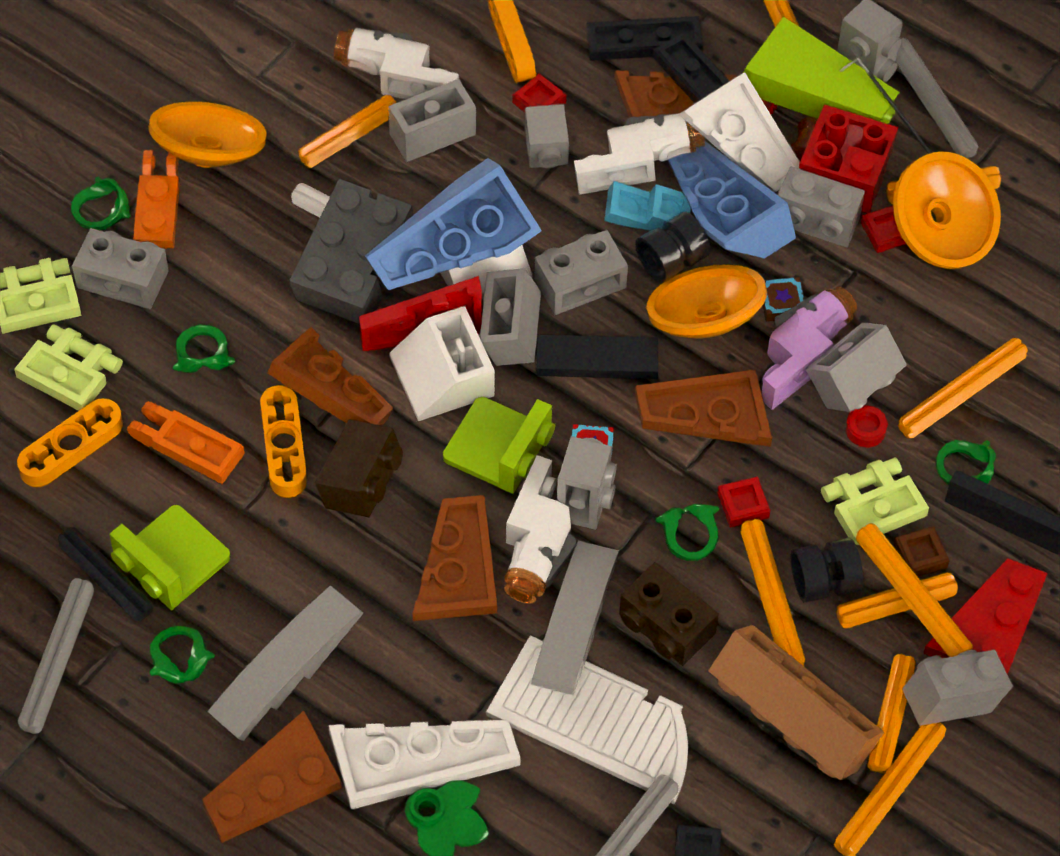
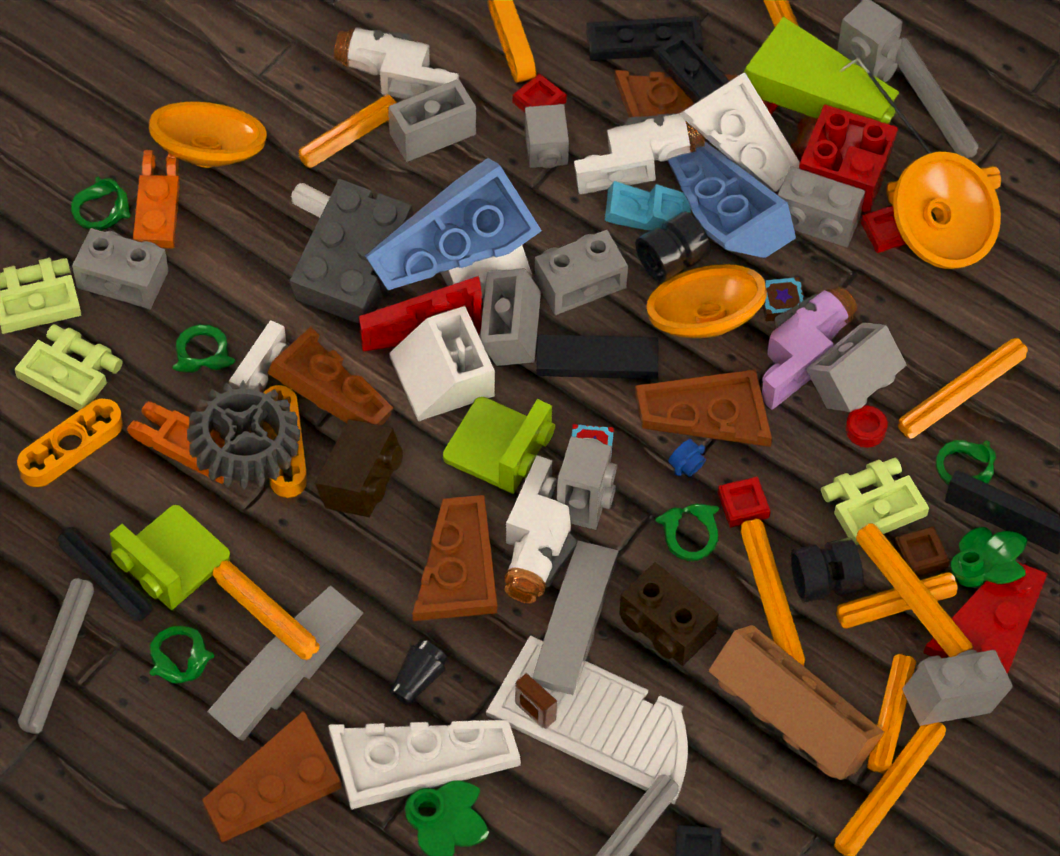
(242, 415): none -> dark grey gear
(259, 358): none -> white plate
(266, 610): none -> light orange axle
(420, 669): none -> black cone
(535, 701): none -> reddish brown tile
(687, 458): none -> blue plate
(988, 557): none -> green plate

